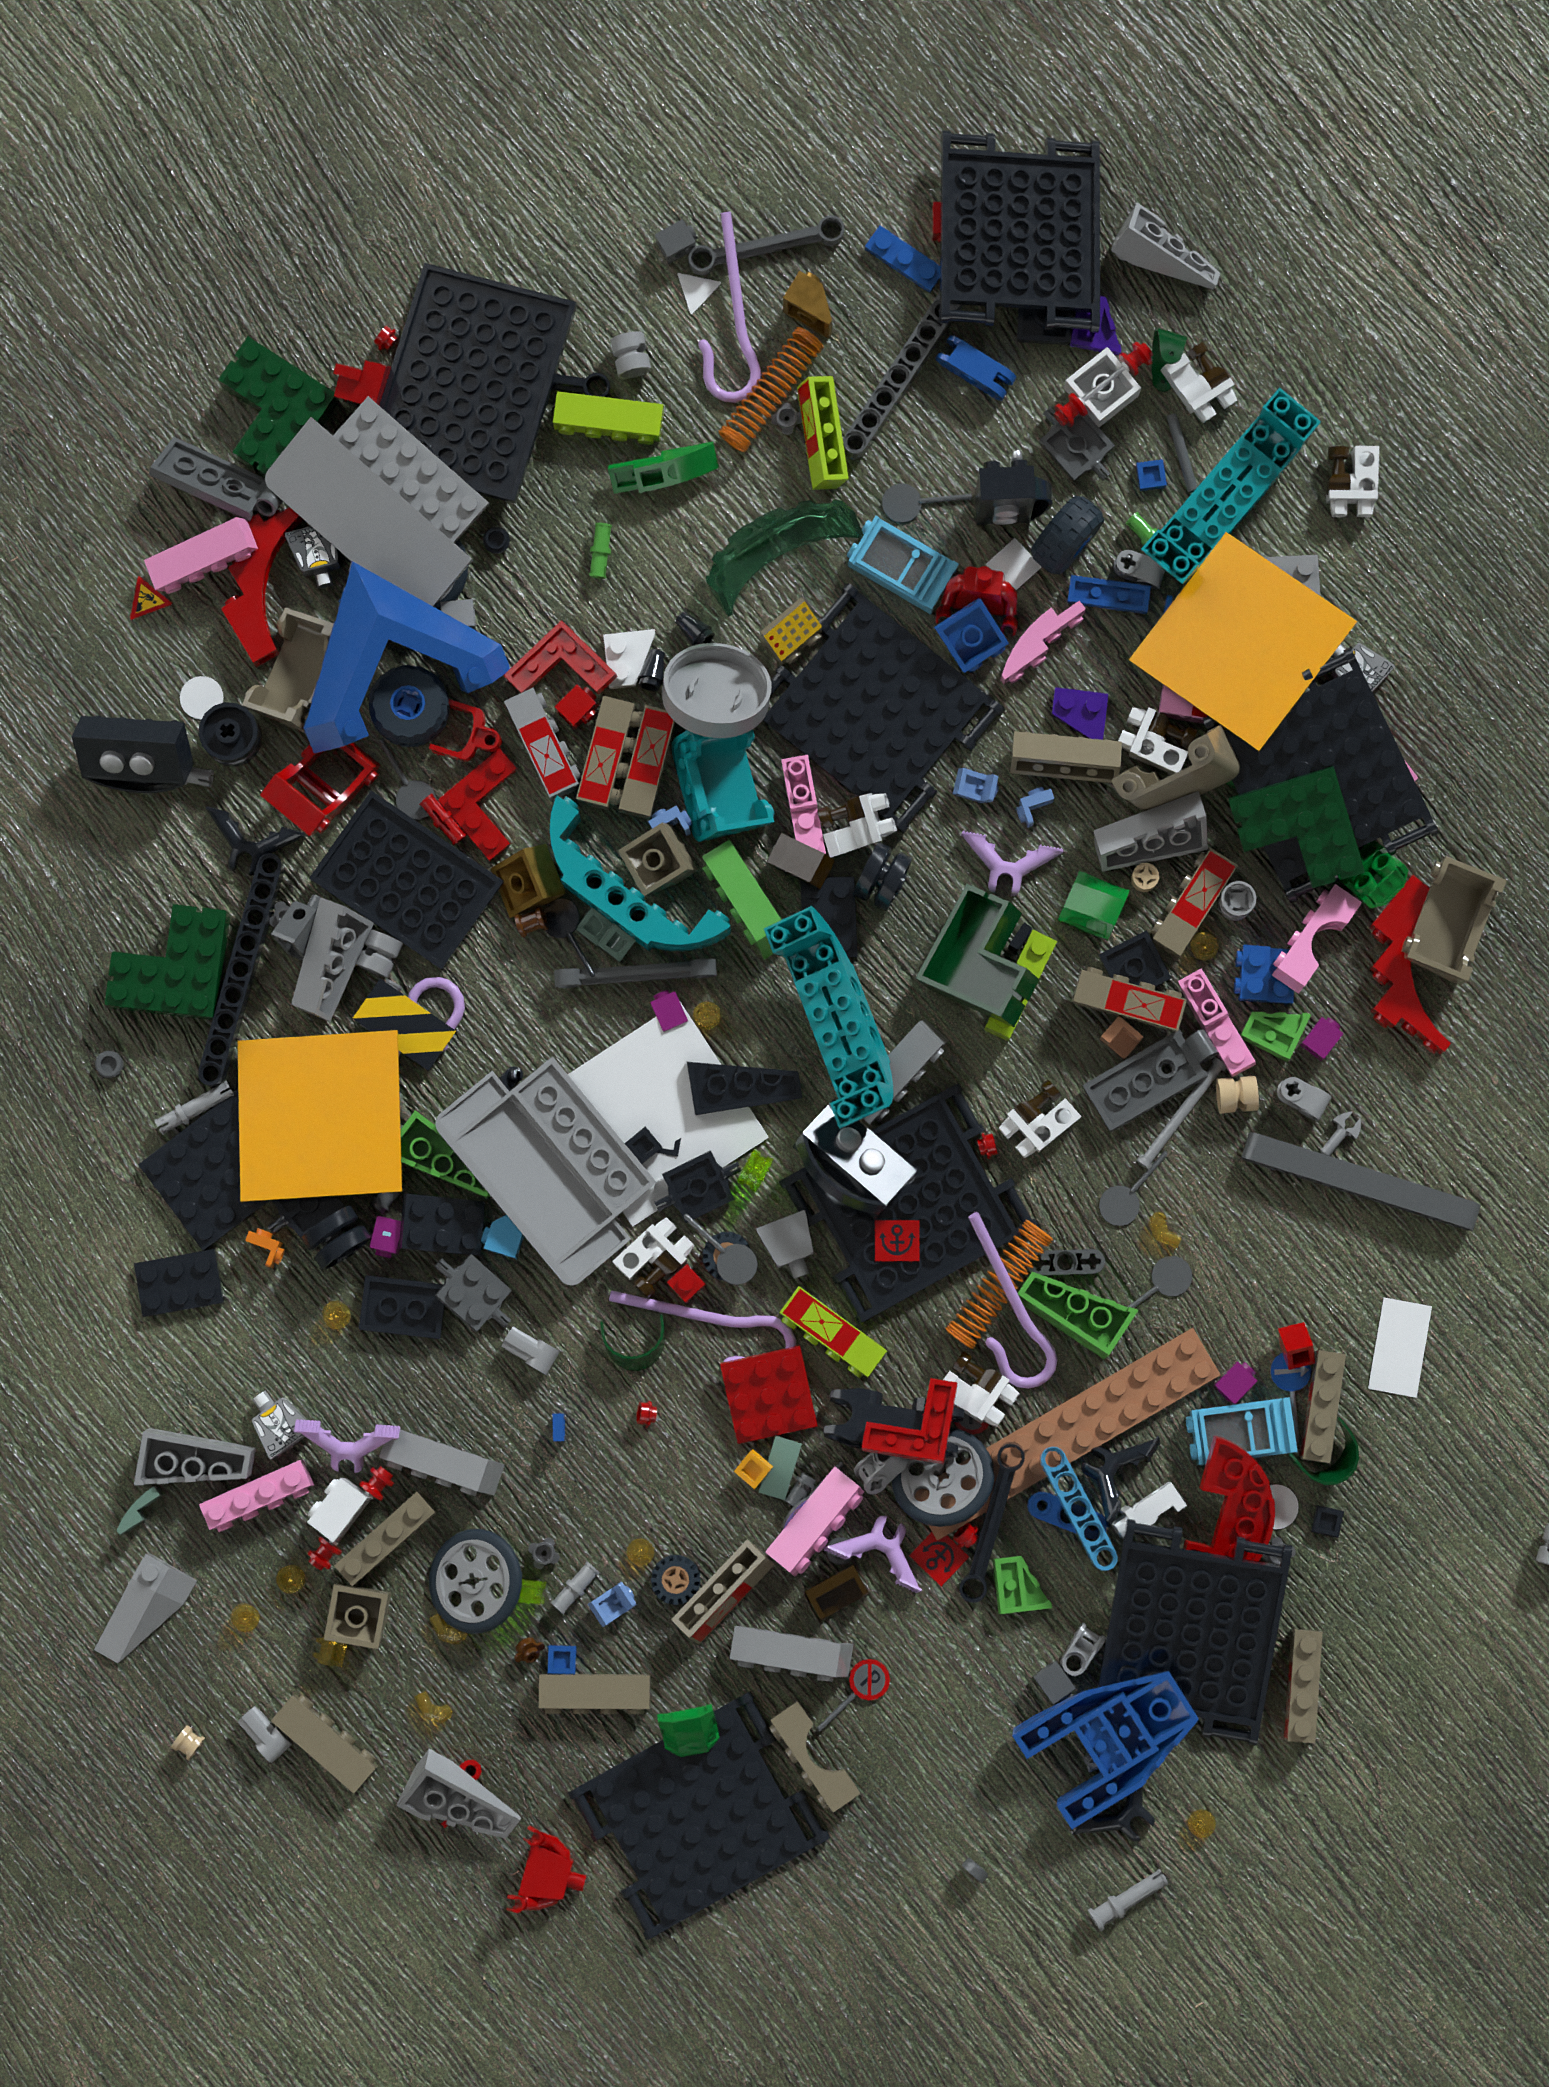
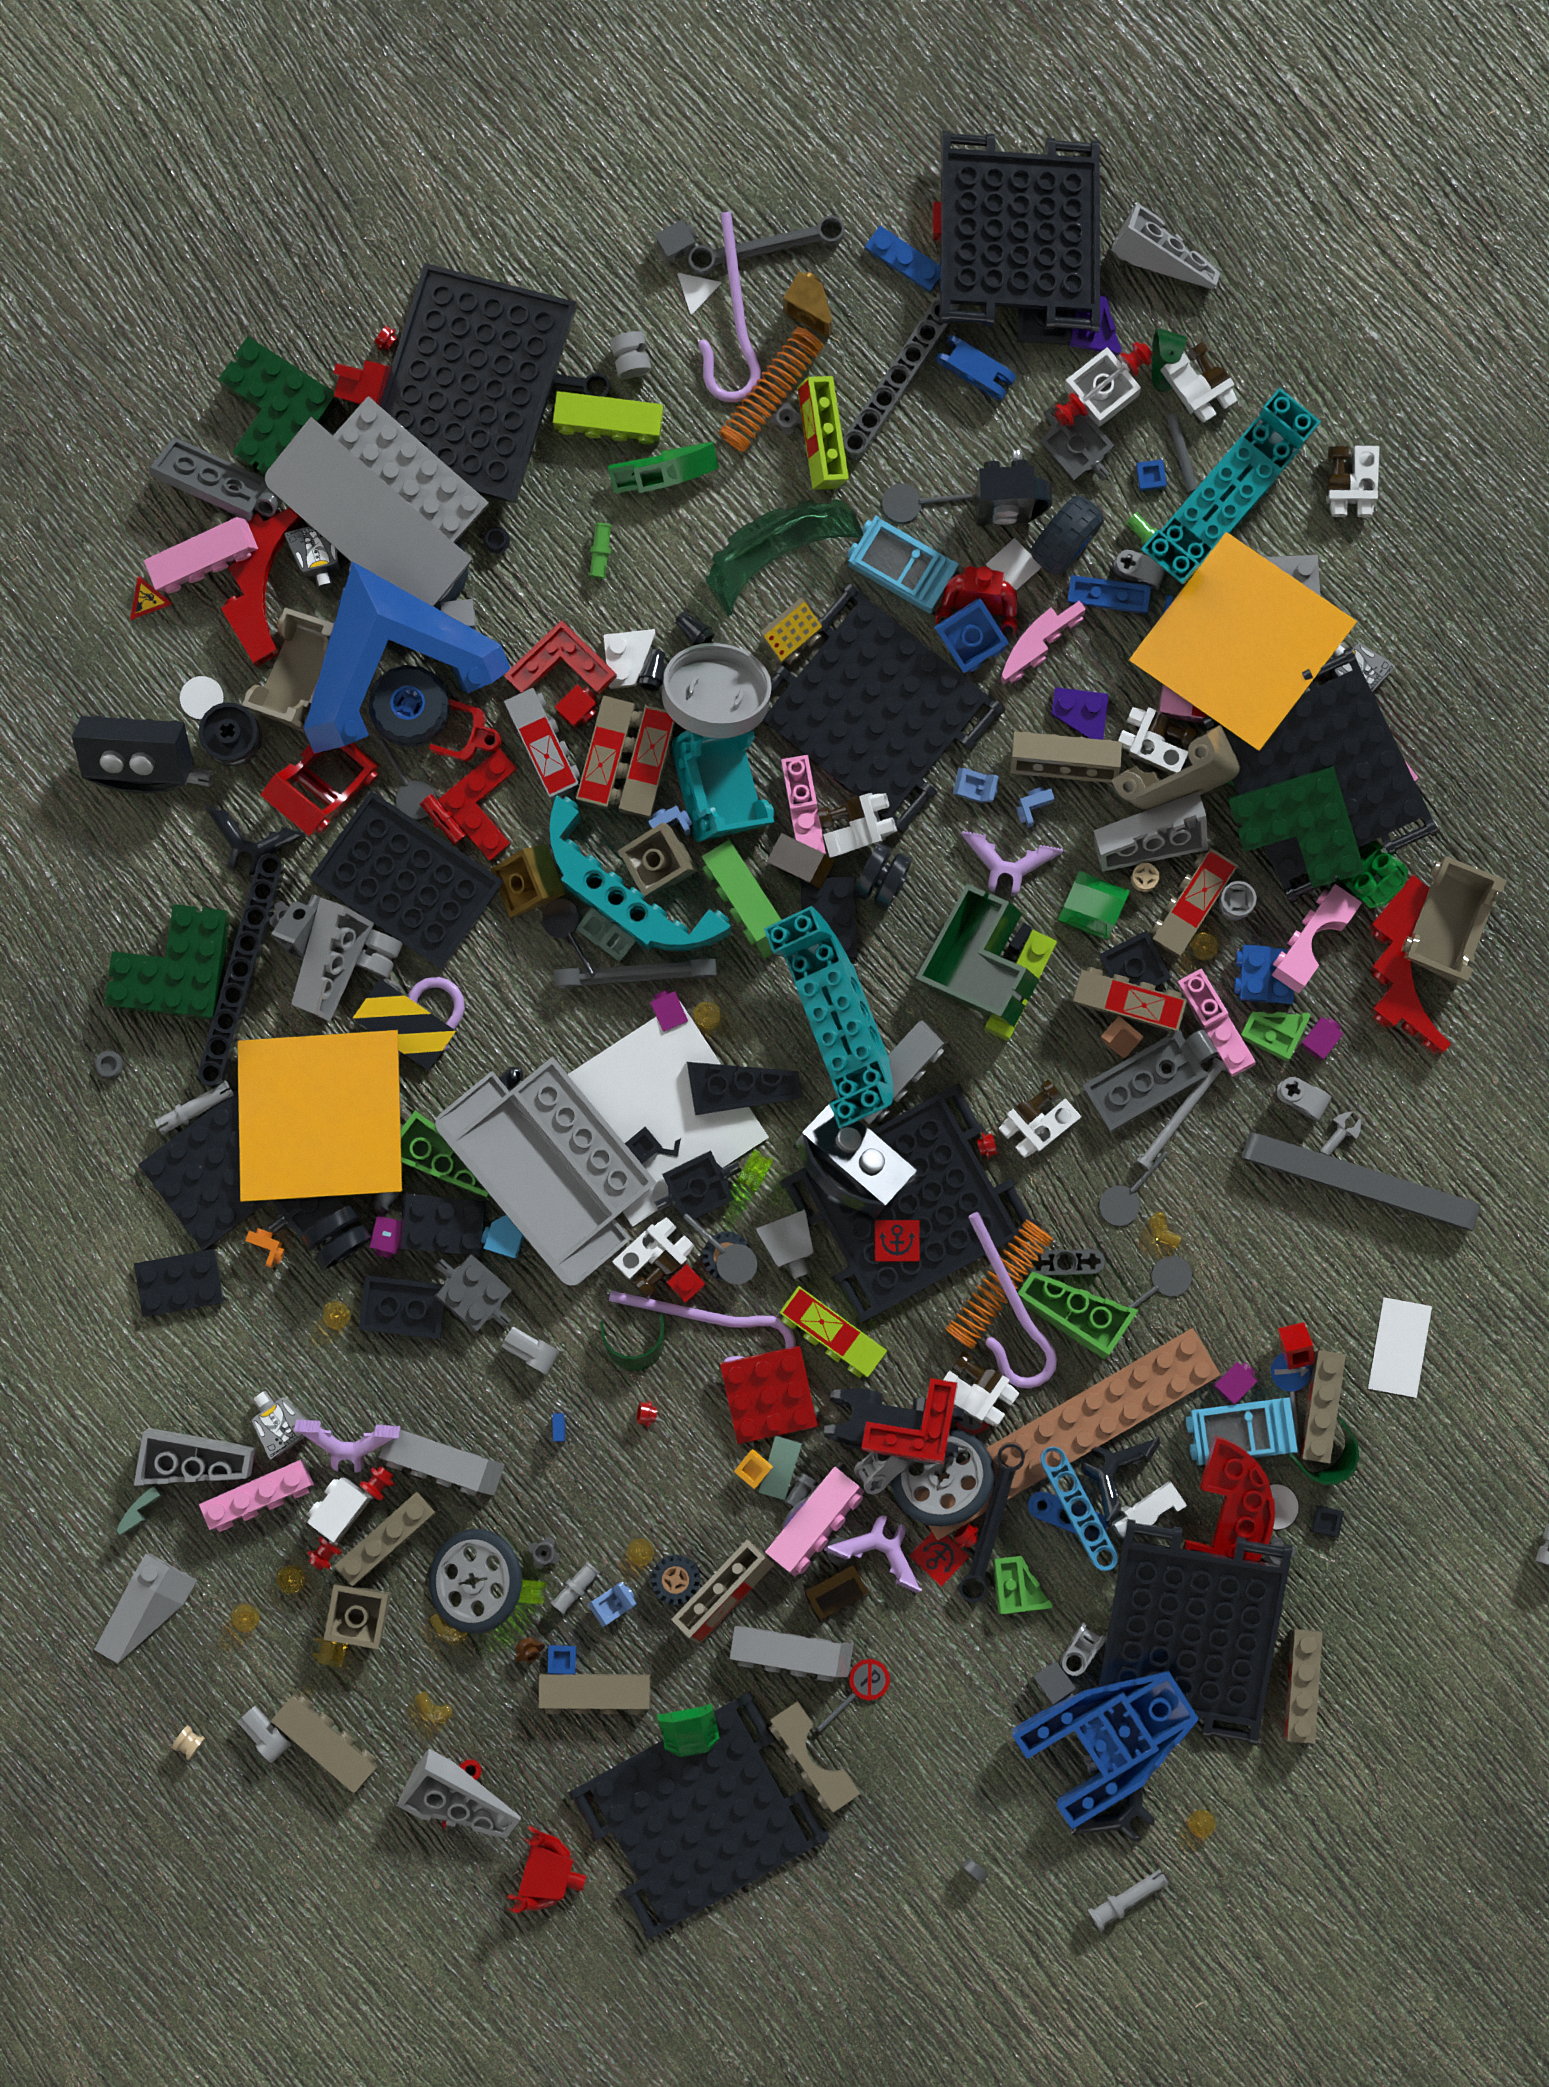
(531, 922): reddish brown bush -> none
(1237, 1094): tan wheel -> none

